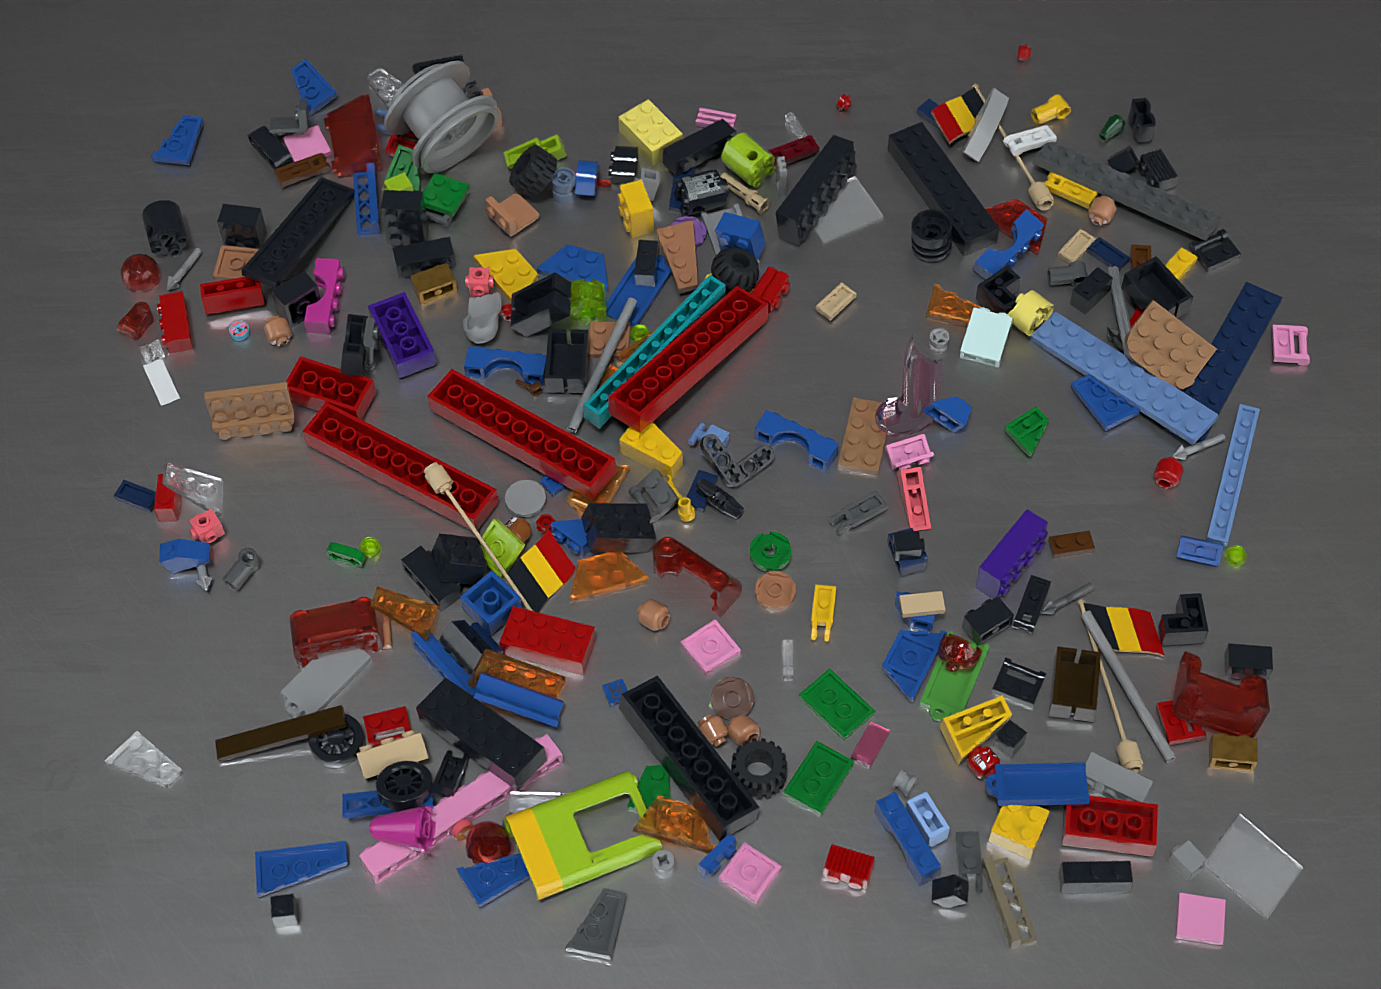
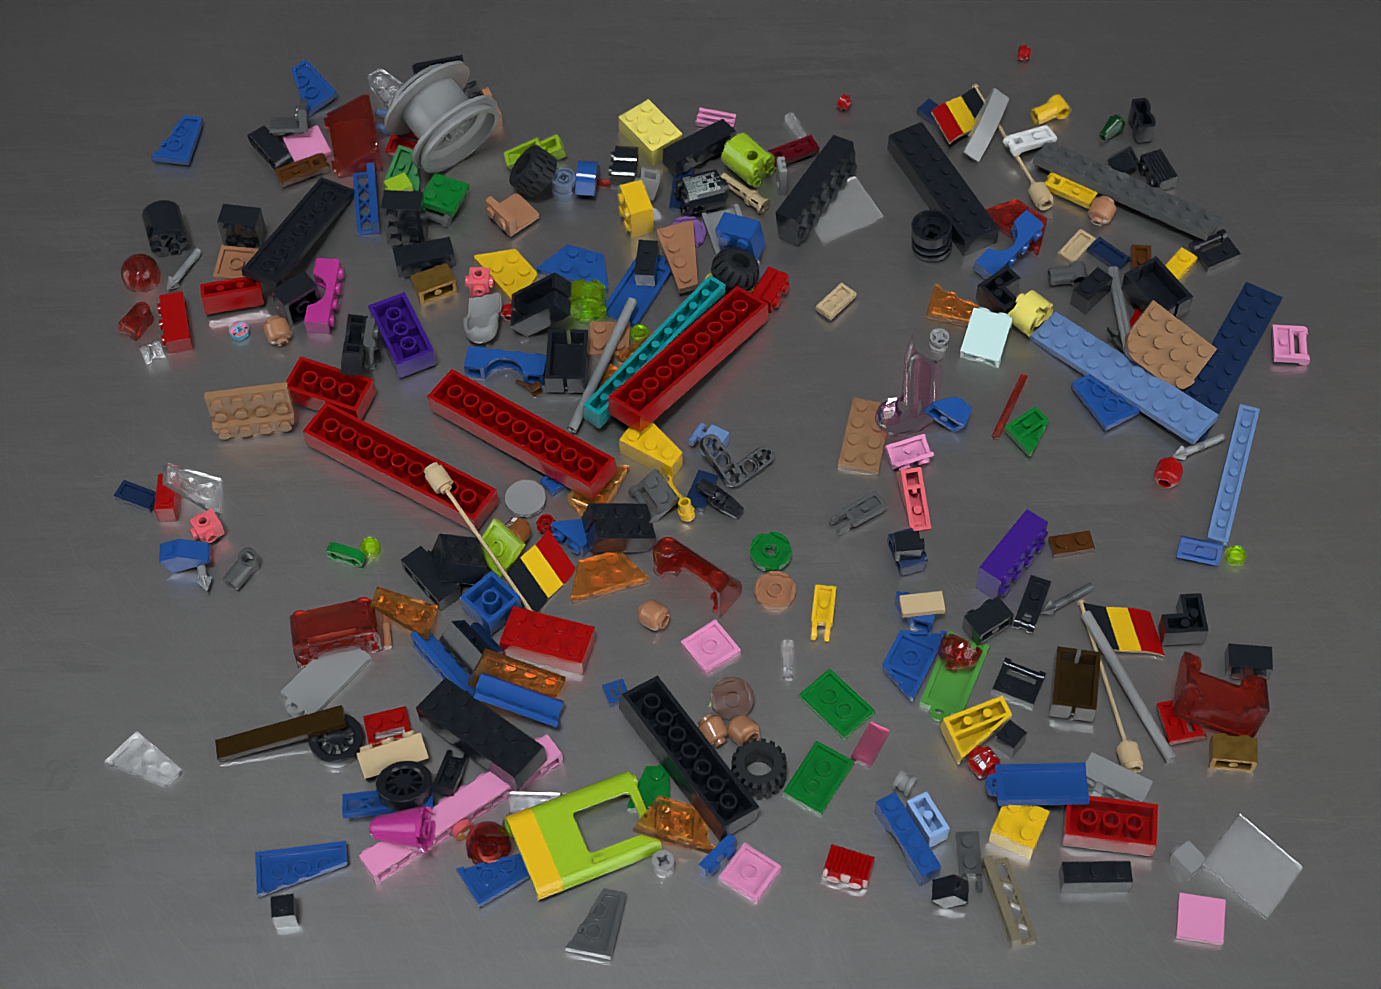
(161, 382): white sticker -> none
(775, 429): blue arch -> none
(1009, 406): none -> clear red bar

